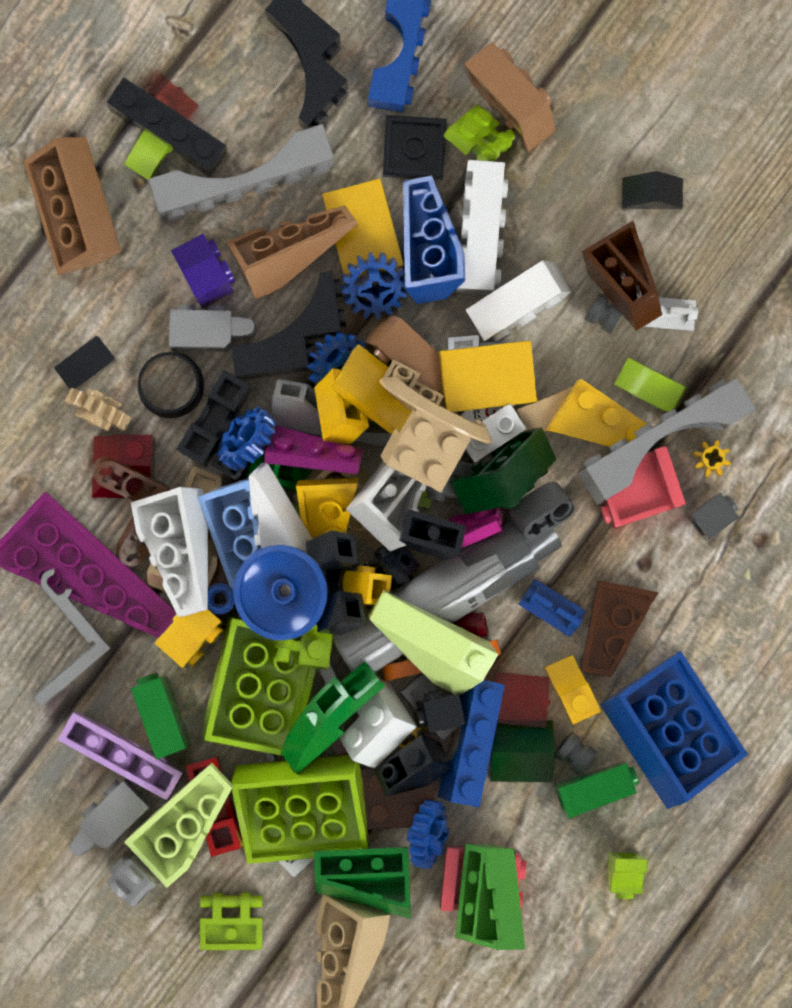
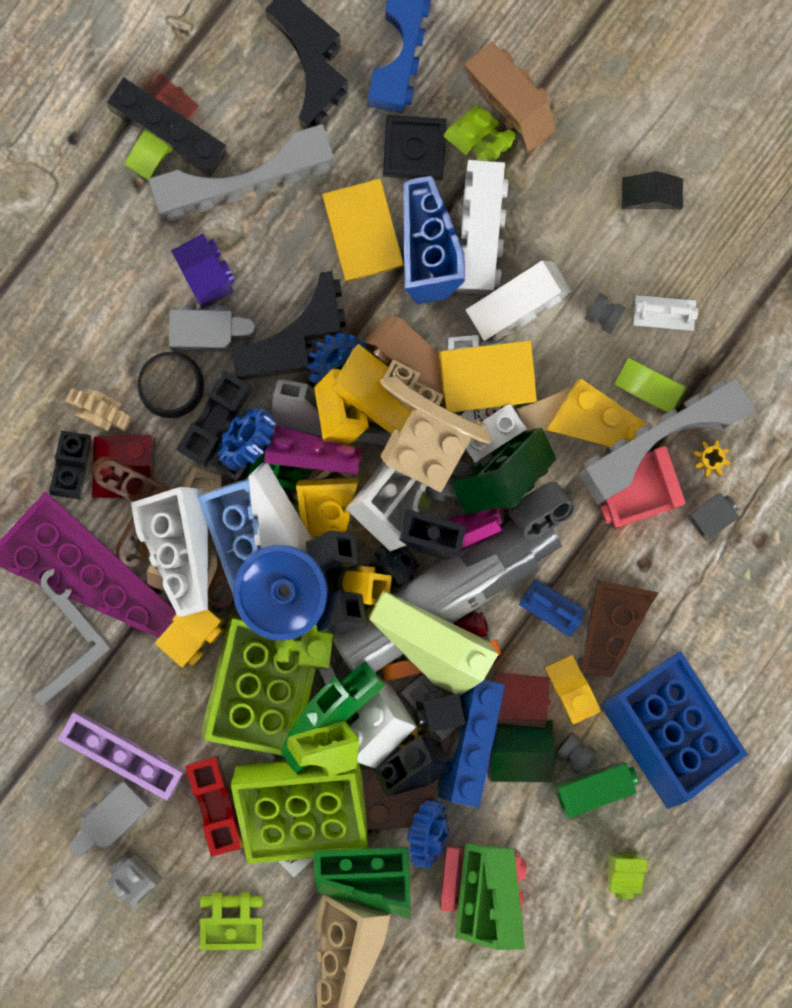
(70, 465): none -> black slope
(71, 204): medium nougat slope -> none
(84, 363): black sticker -> none
(160, 715): green brick -> none
(177, 830): yellowish green wedge -> none
(216, 589): blue cone -> none
(278, 255): medium nougat wedge -> none
(330, 747): none -> lime arch
(362, 286): blue gear -> none
(624, 275): reddish brown wedge -> none

